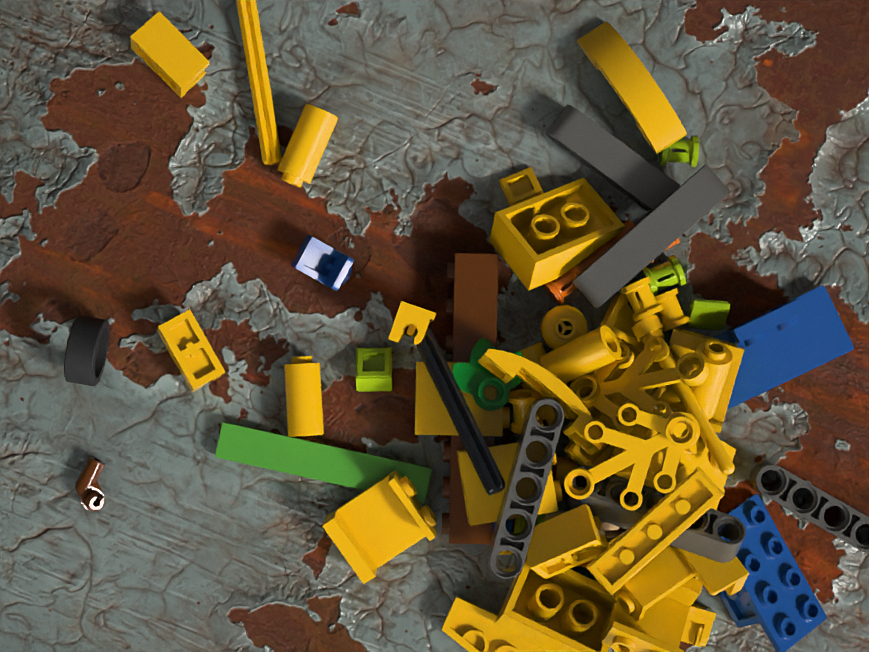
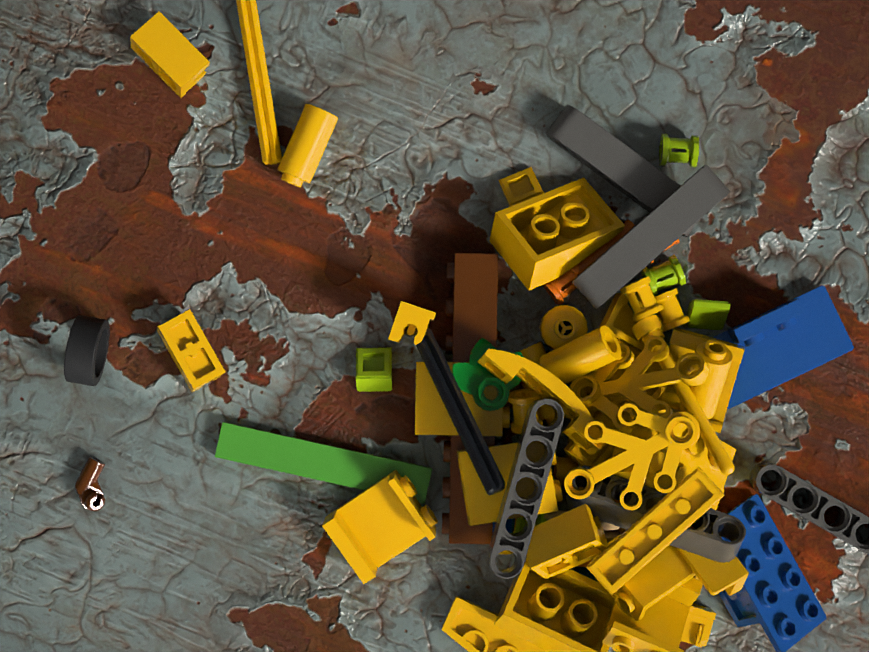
(303, 397): yellow brick -> none
(323, 263): blue bracket -> none
(633, 86): yellow slope -> none

